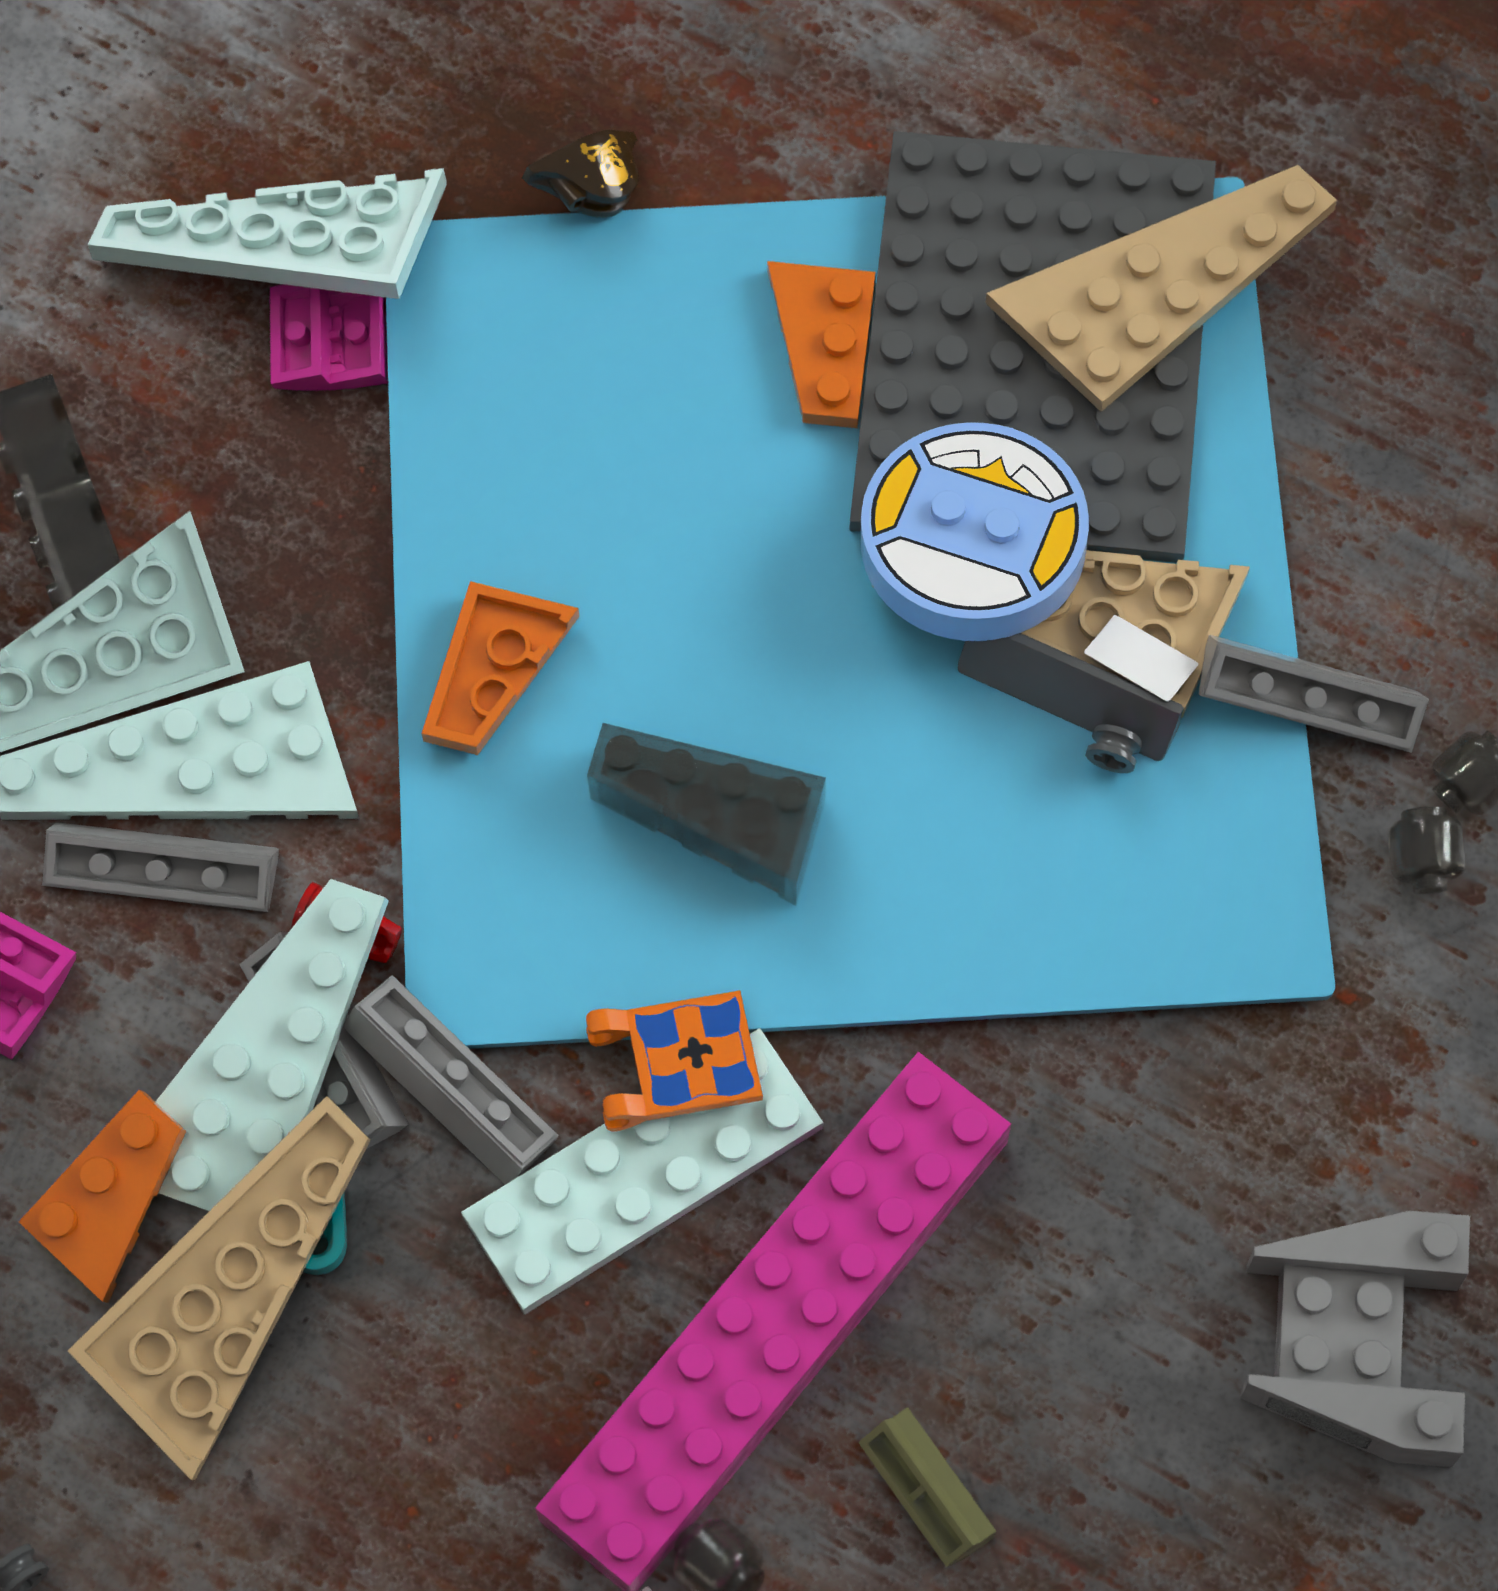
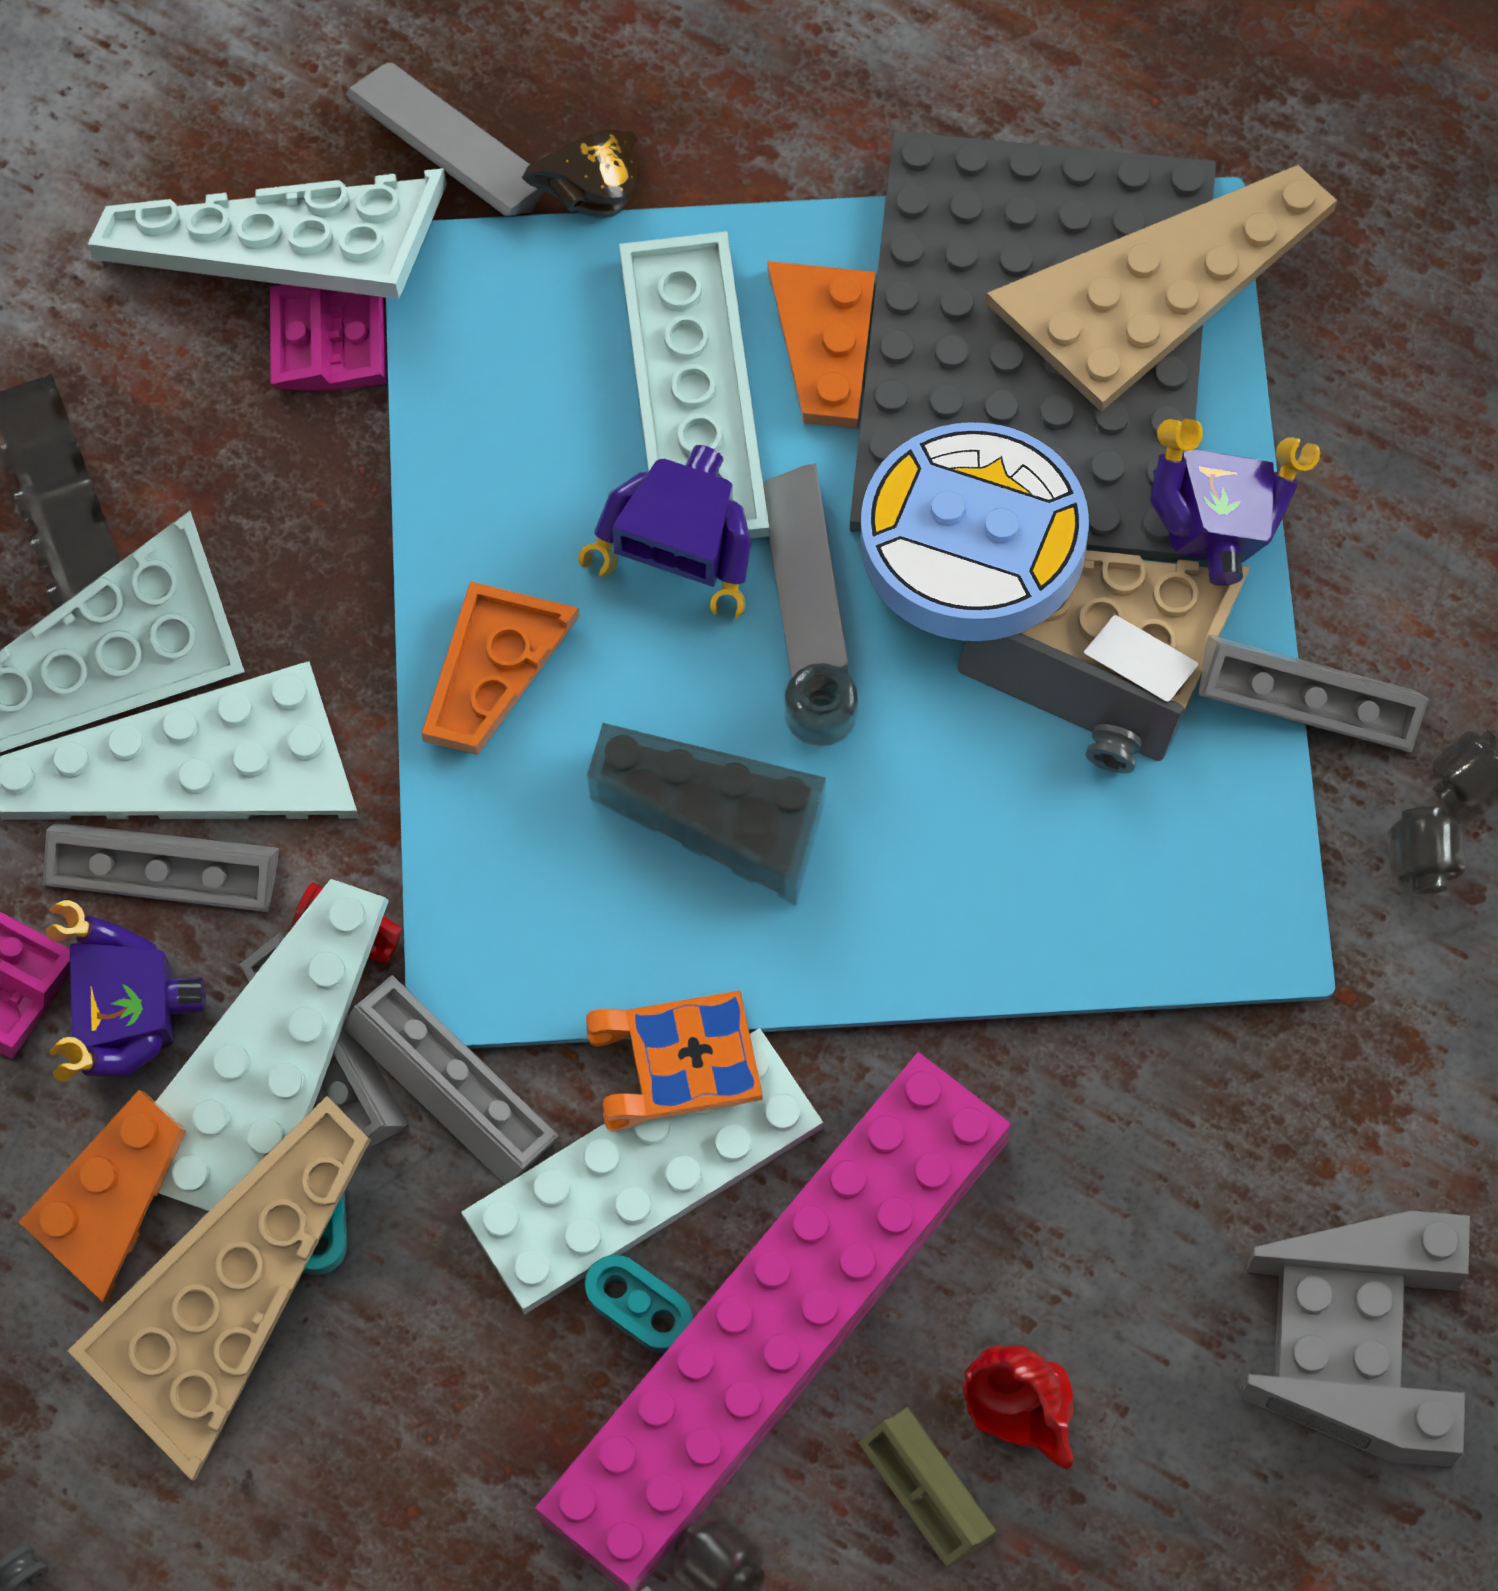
(118, 997): none -> dark purple torso
(446, 138): none -> light grey slope
(640, 1305): none -> teal plate
(679, 523): none -> dark purple torso
(693, 360): none -> light aqua plate
(804, 570): none -> light grey slope
(821, 704): none -> clear smoke head
(1021, 1400): none -> red hair
(1222, 502): none -> dark purple torso

